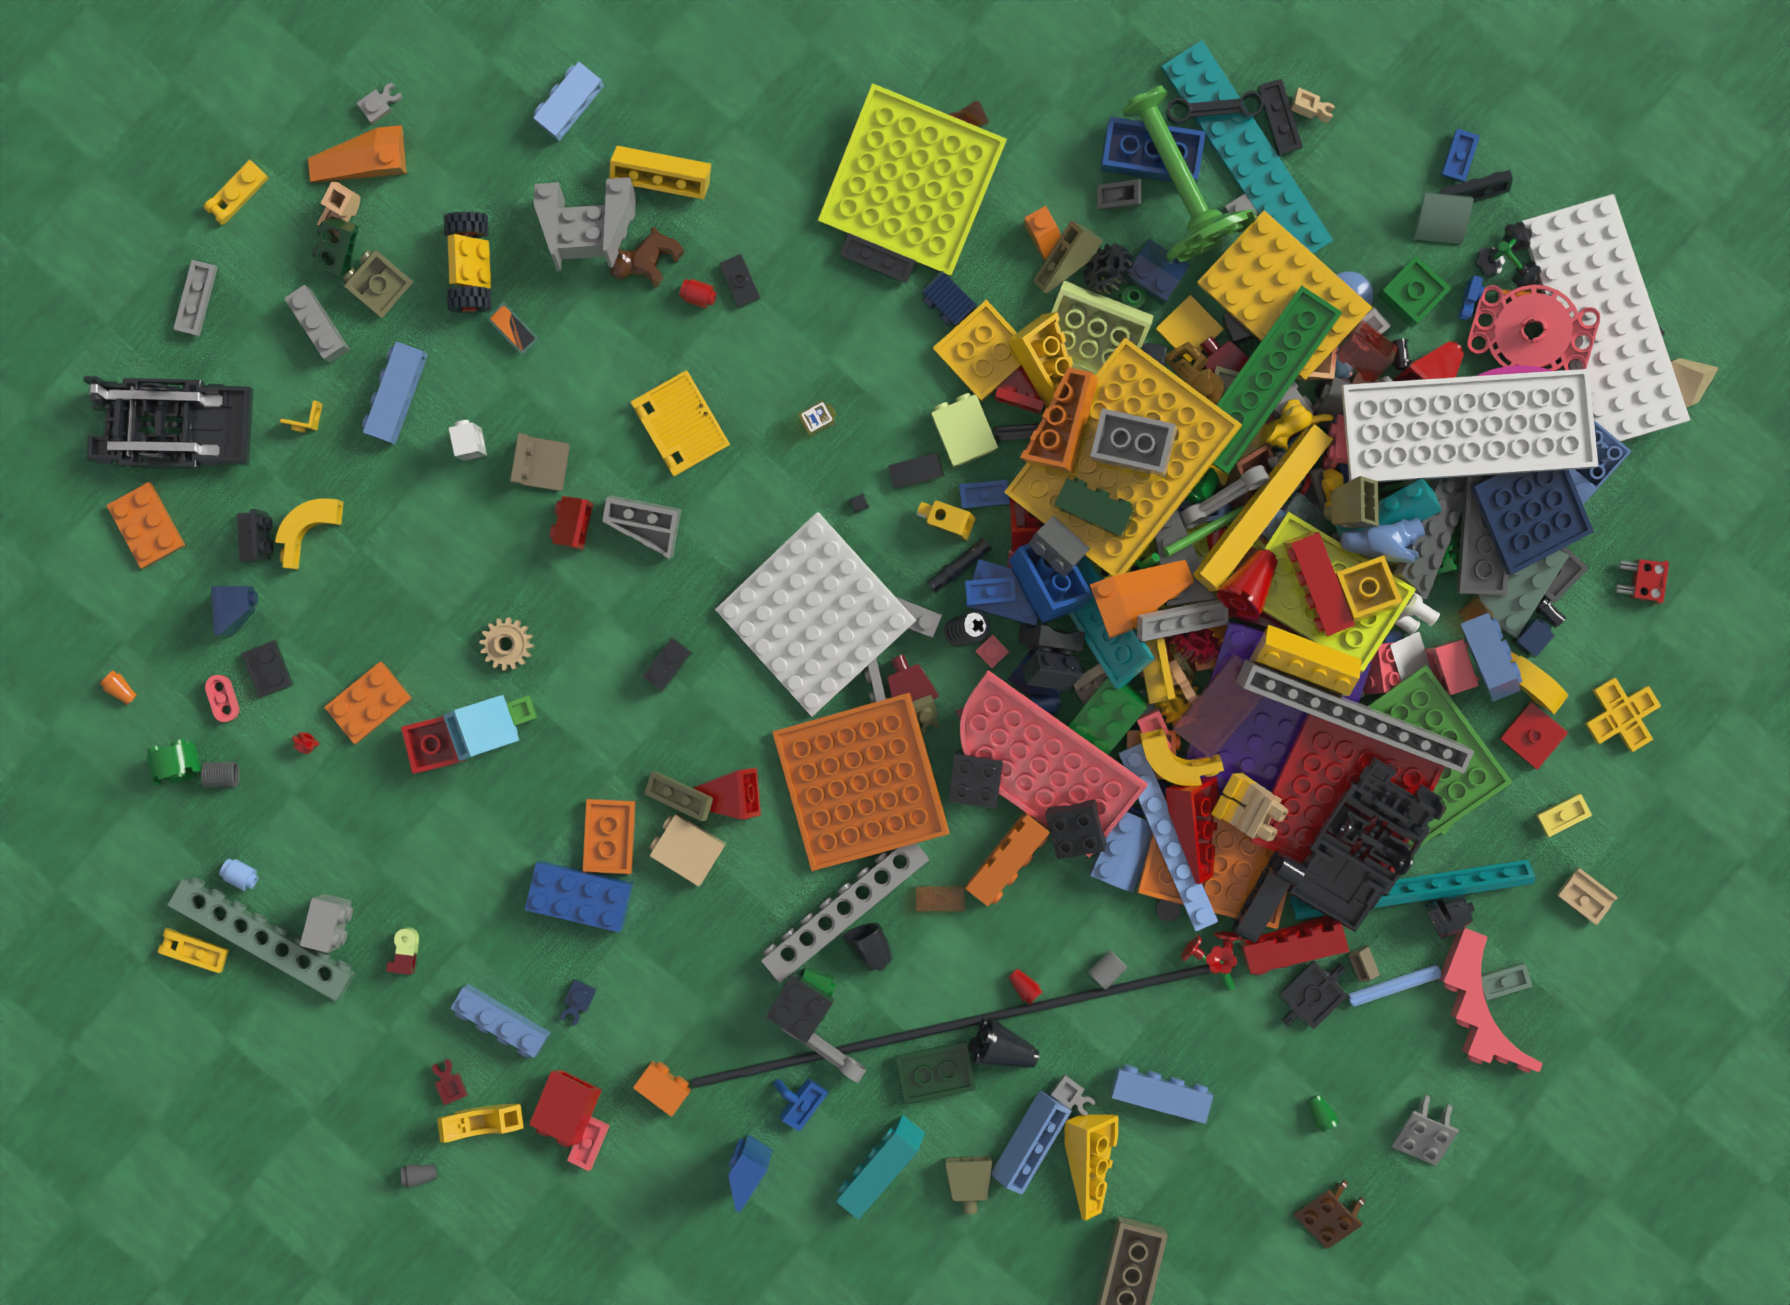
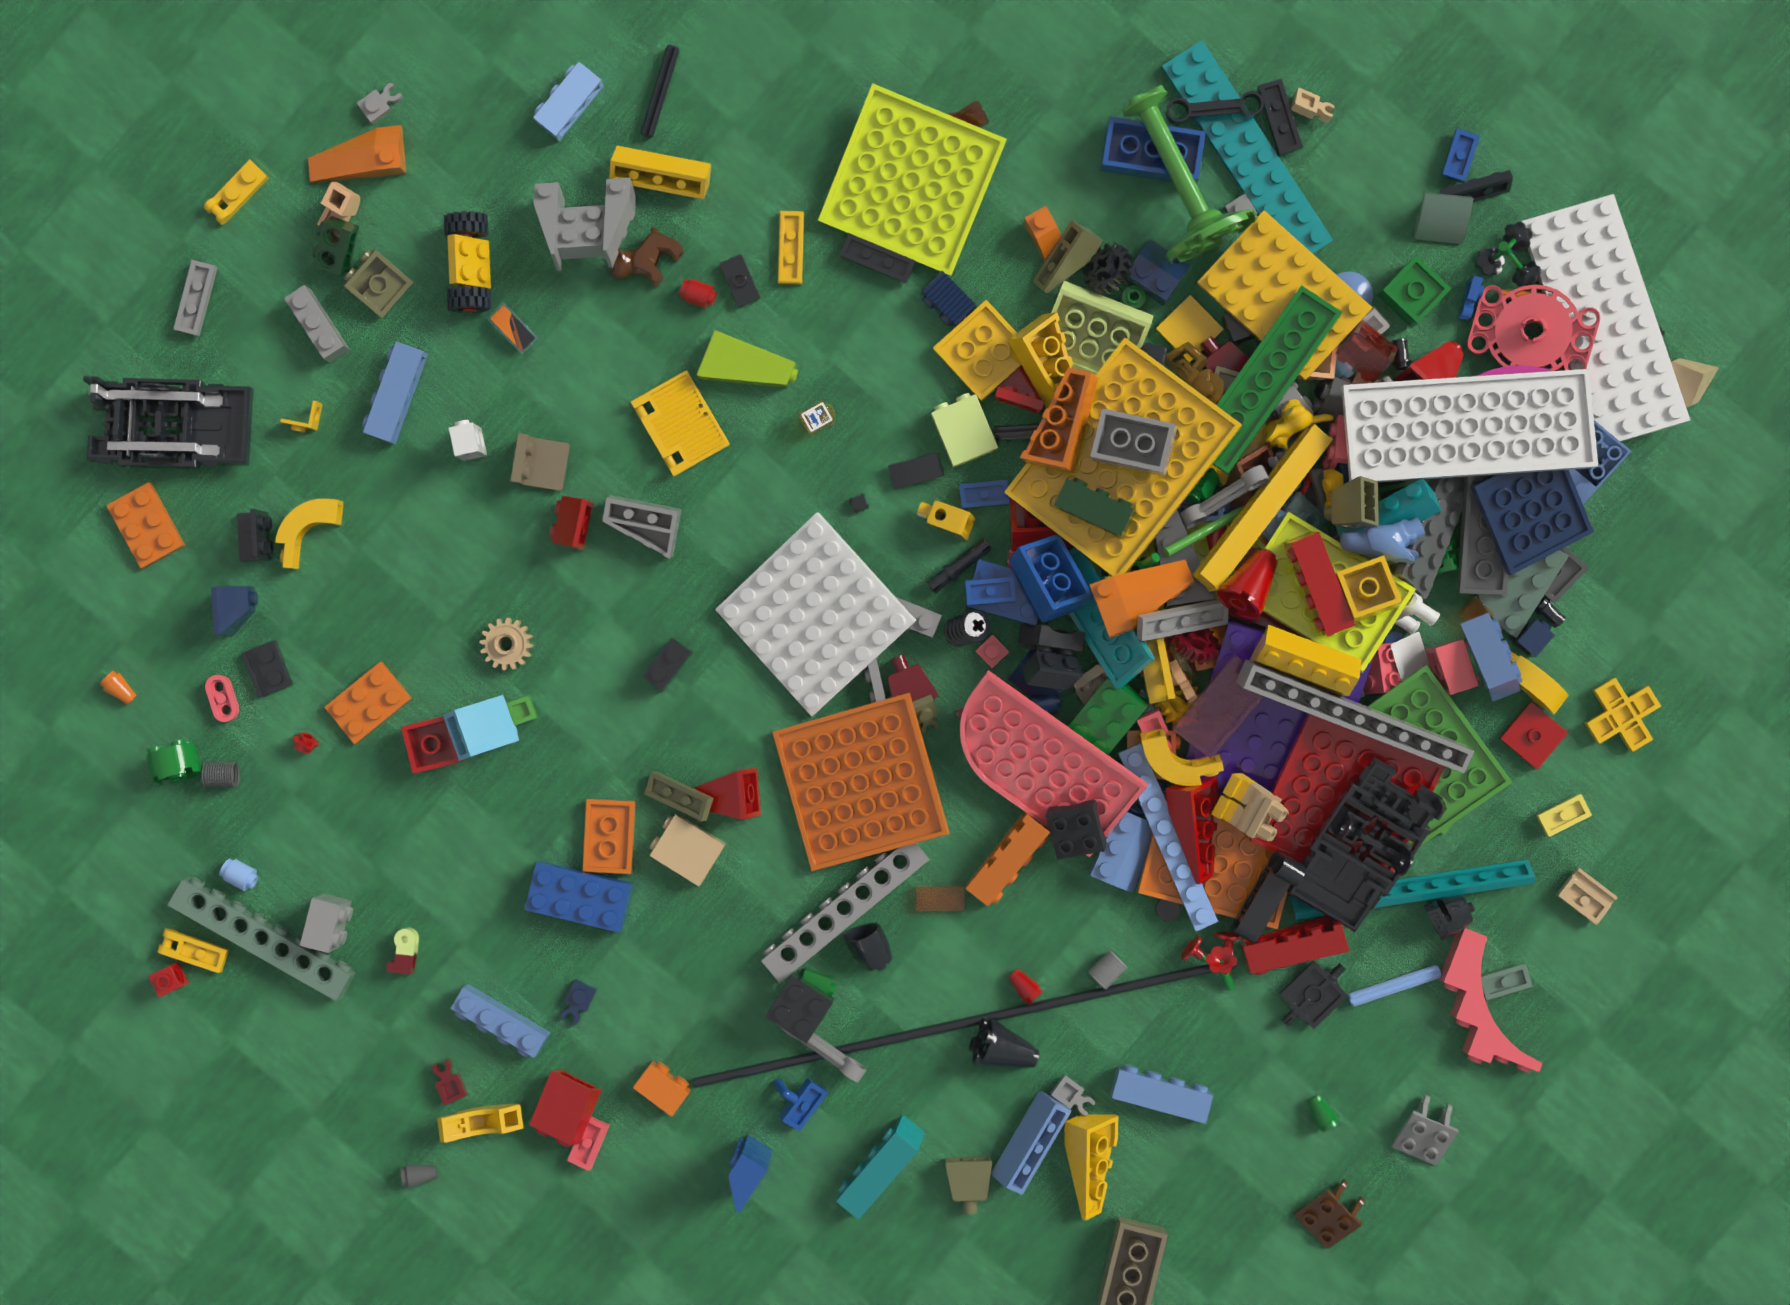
(168, 979): none -> red brick
(659, 91): none -> black axle
(743, 363): none -> lime slope
(790, 247): none -> yellow tile
(935, 1072): dark green plate -> none
(975, 780): black bracket -> none
(1058, 546): dark grey brick -> none
(1119, 195): dark grey slope -> none
(1364, 964): dark tan piece -> none
(1652, 581): red piece -> none

